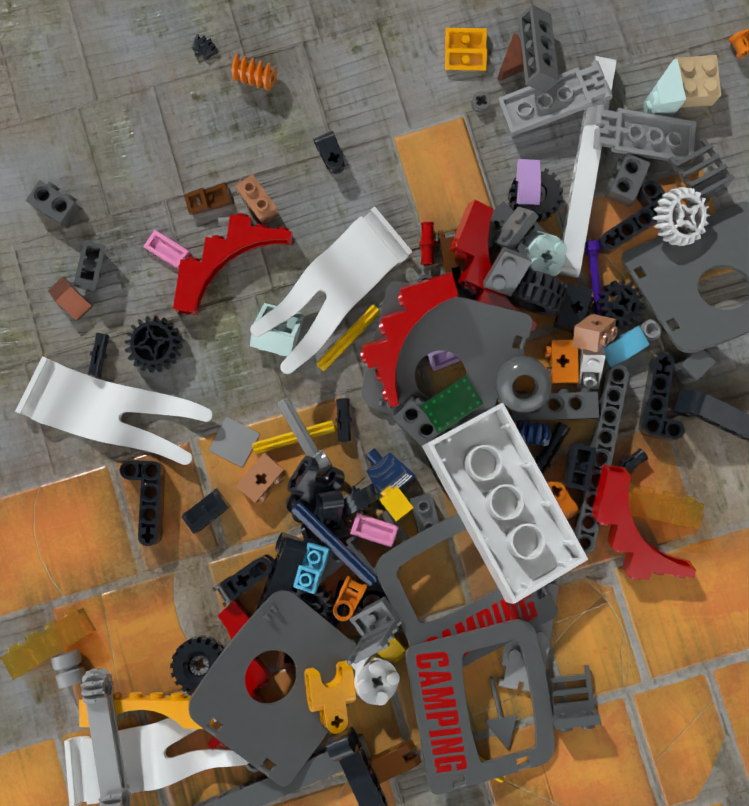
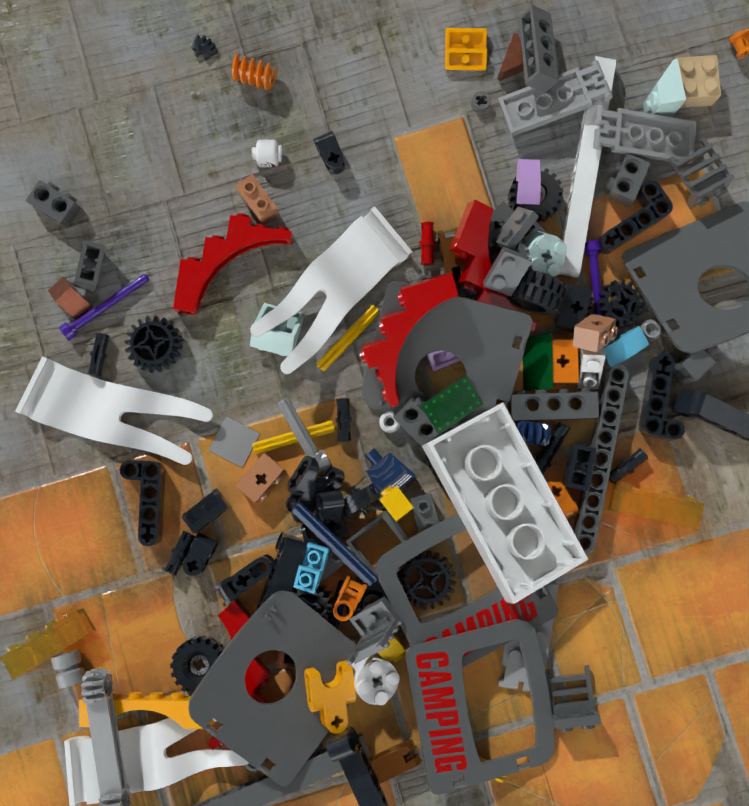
(70, 329): none -> dark purple piece
(166, 249): bright pink tile -> none
(179, 553): none -> black pin
(200, 551): none -> black piece
(208, 199): reddish brown slope -> none
(267, 153): none -> white head
(374, 530): bright pink tile -> none
(389, 429): none -> white plate
(436, 596): none -> black gear
(501, 726): dark grey piece -> none
(523, 366): dark grey piece -> none
(538, 363): none -> dark green sticker
(613, 509): red arch -> none
(688, 218): white gear -> none

